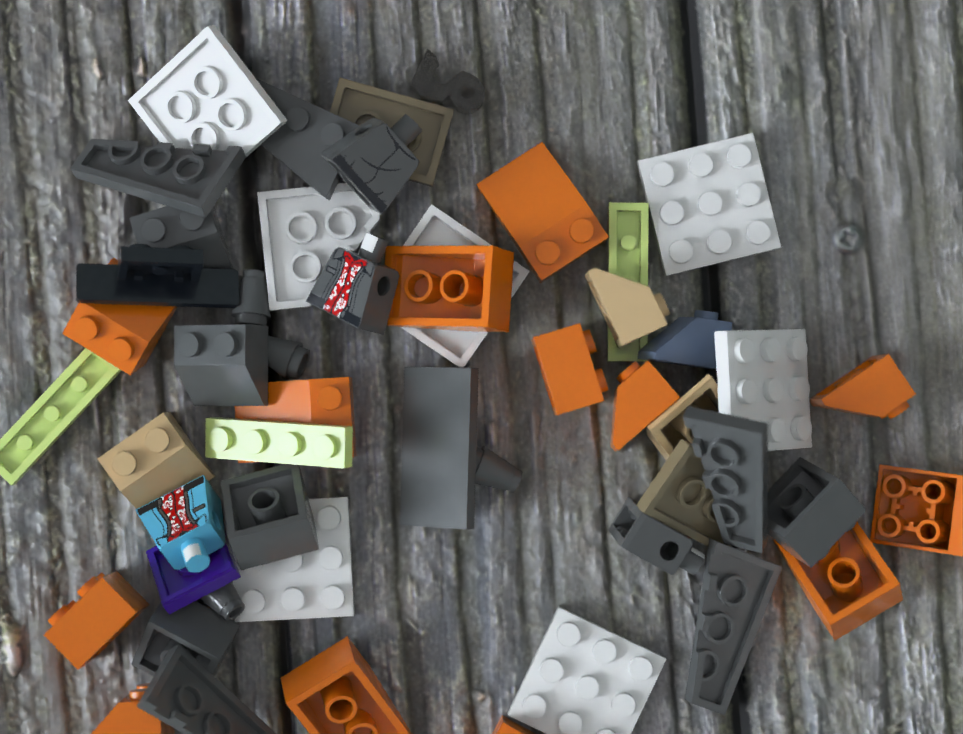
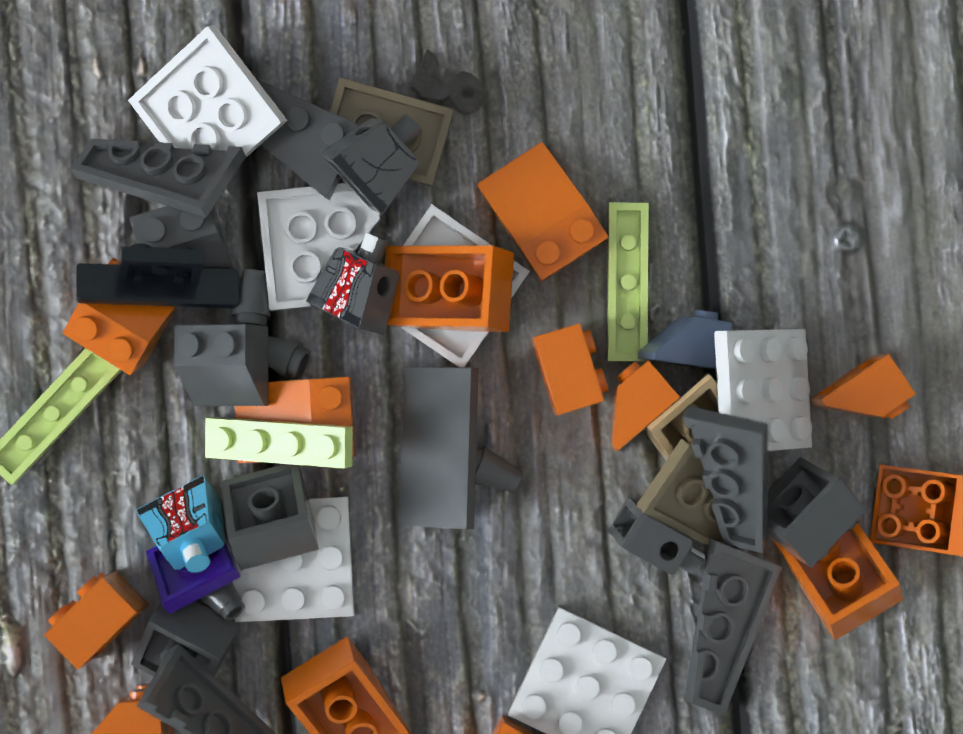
(154, 461): tan slope -> none
(627, 306): tan slope -> none
(709, 204): white plate -> none

